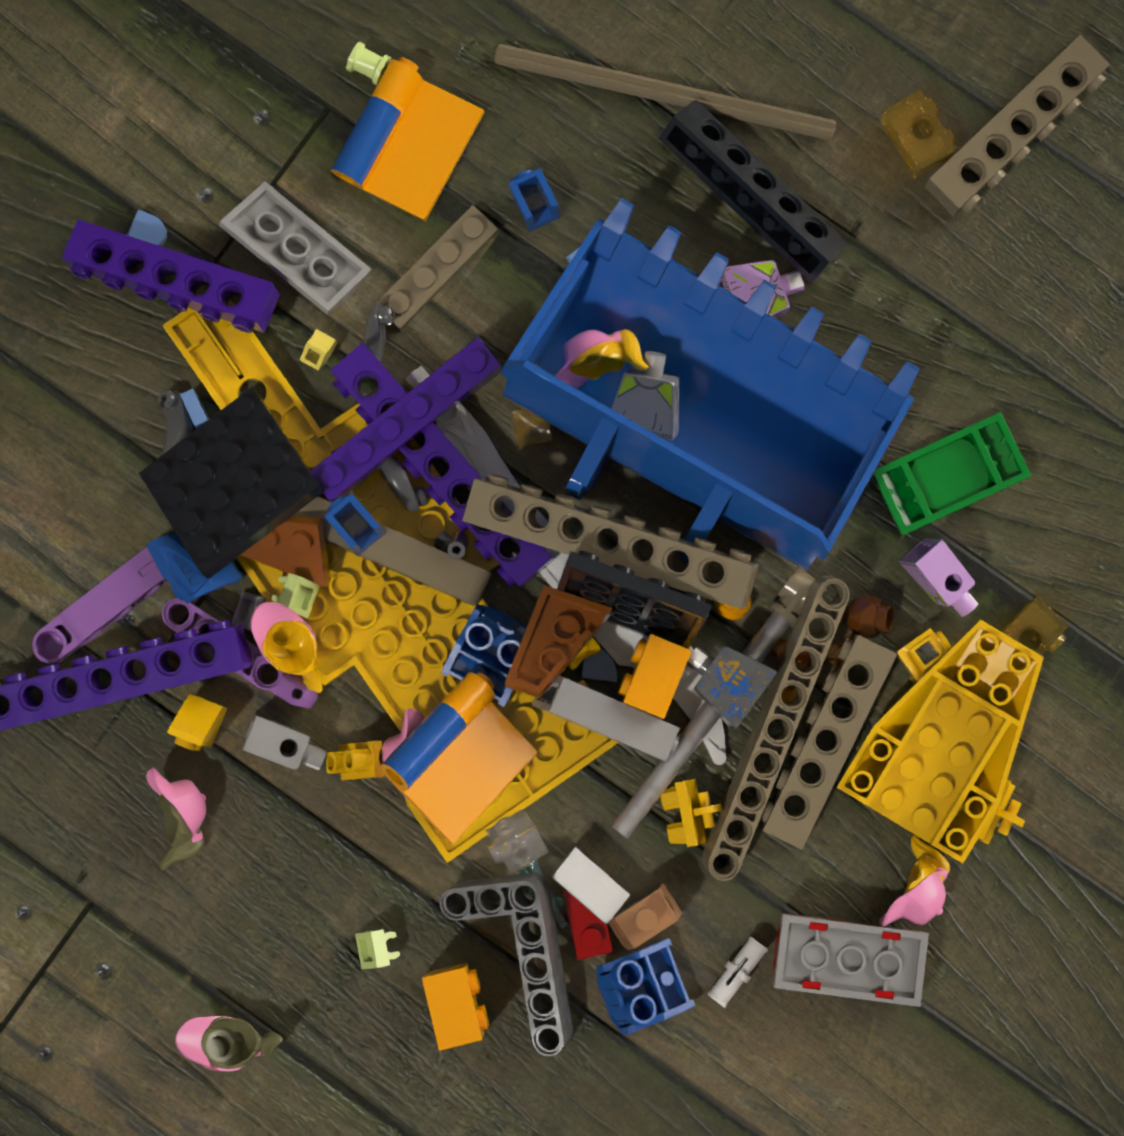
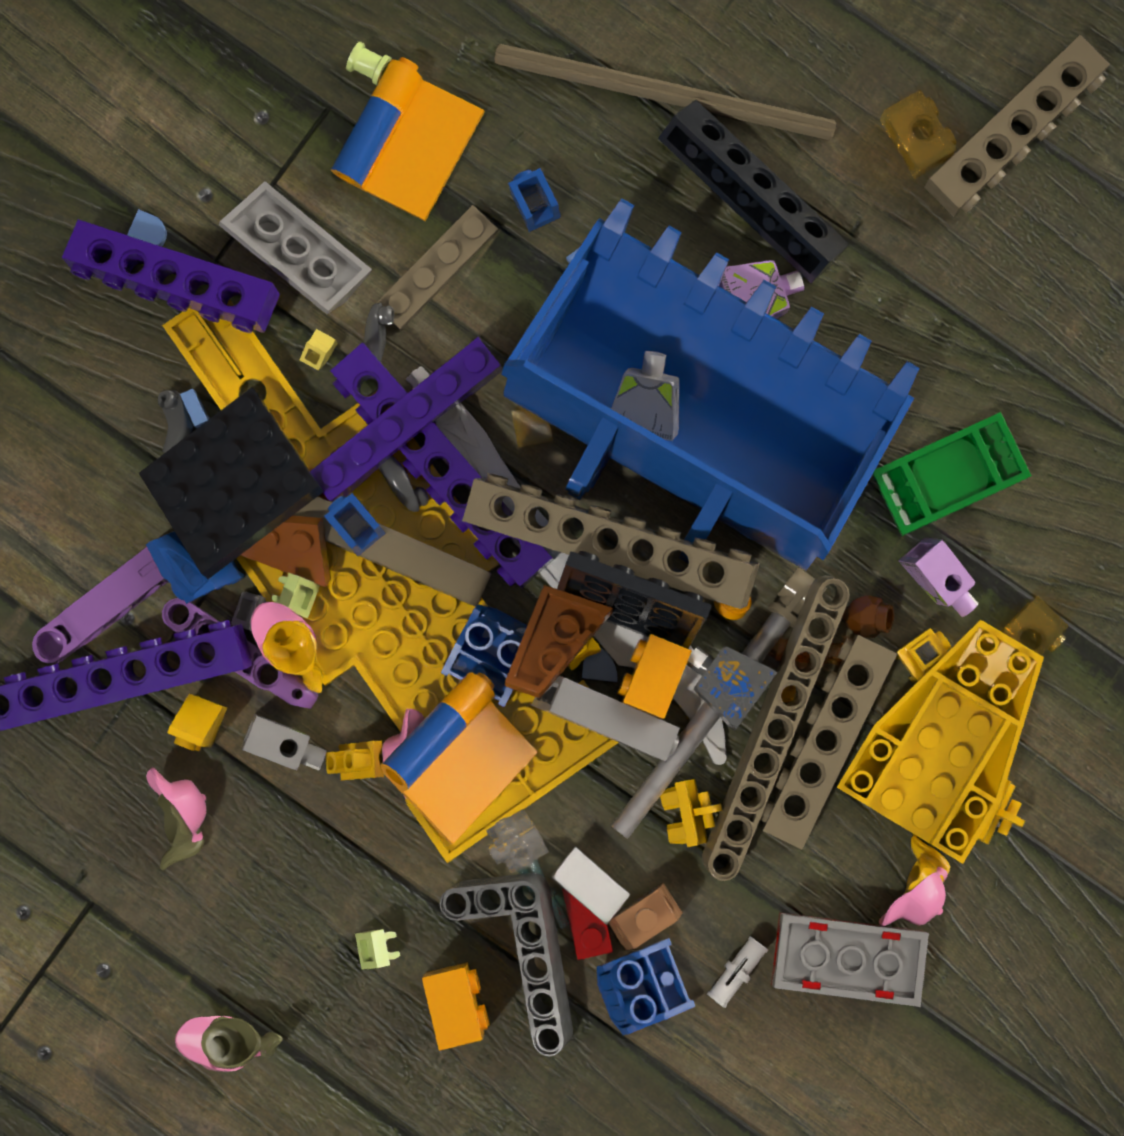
(453, 545): dark grey arm -> none
(596, 353): yellow hair -> none

